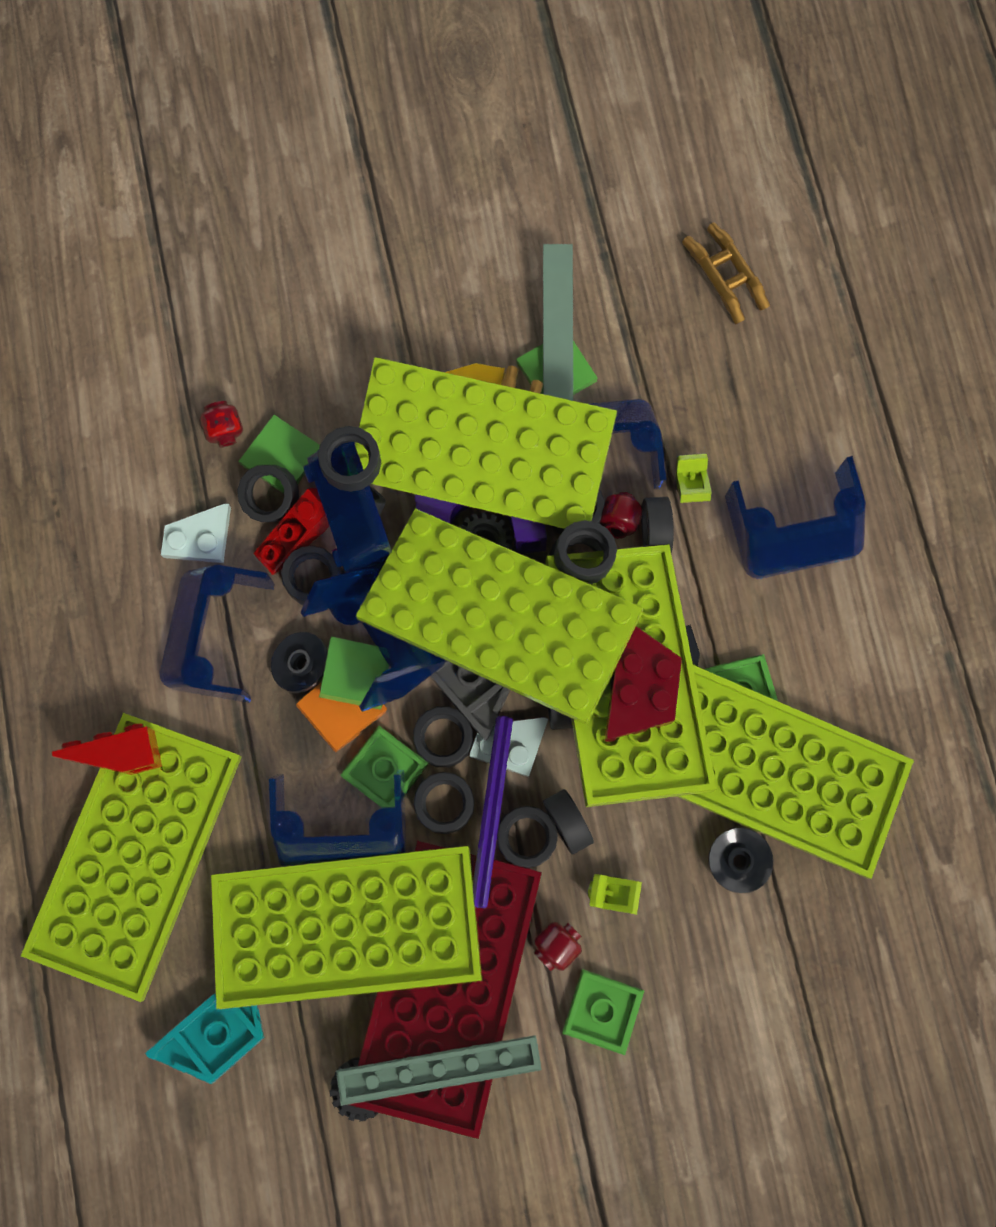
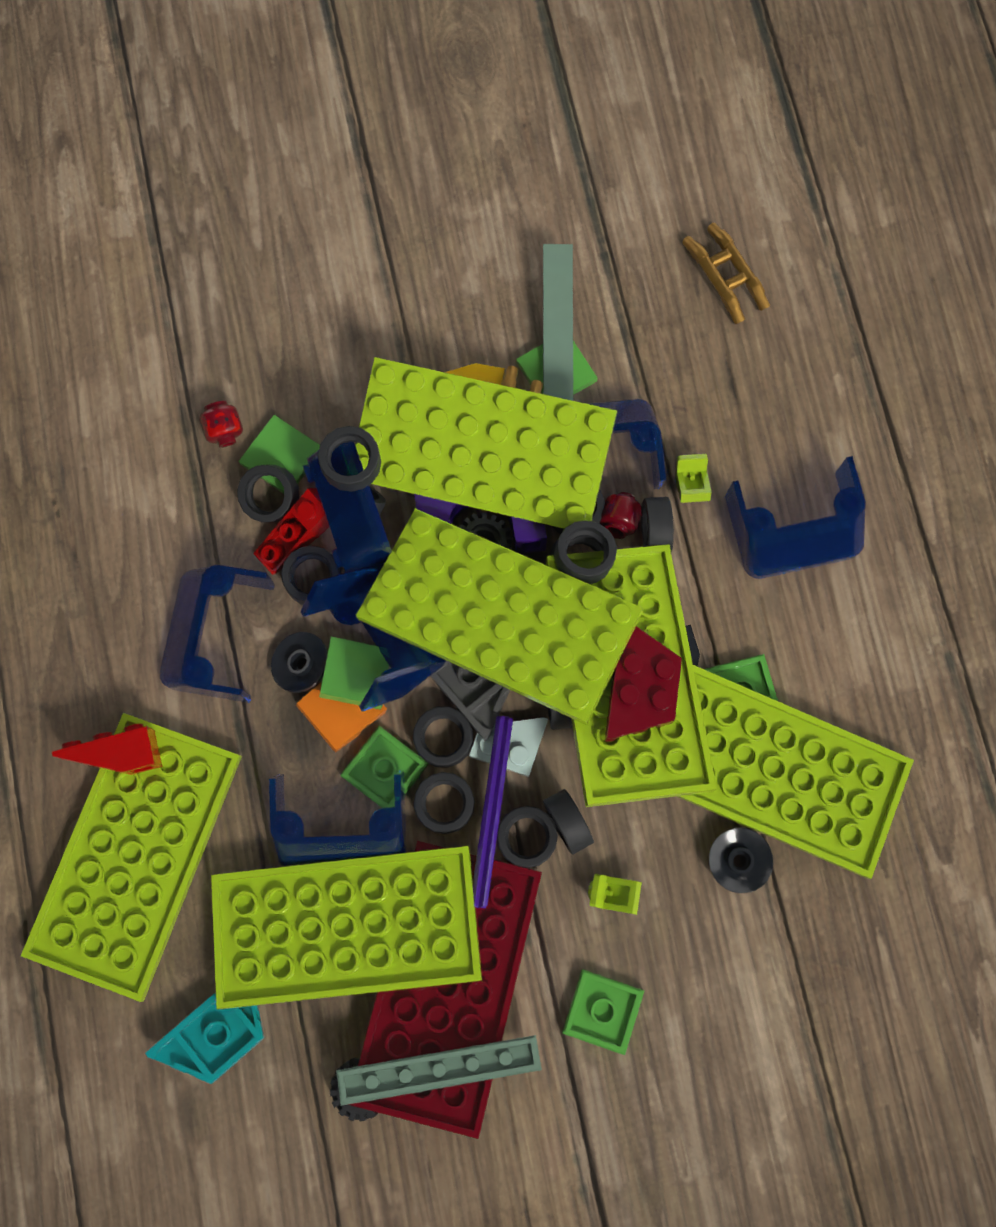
(198, 536): light aqua wing -> none
(557, 946): dark red head -> none

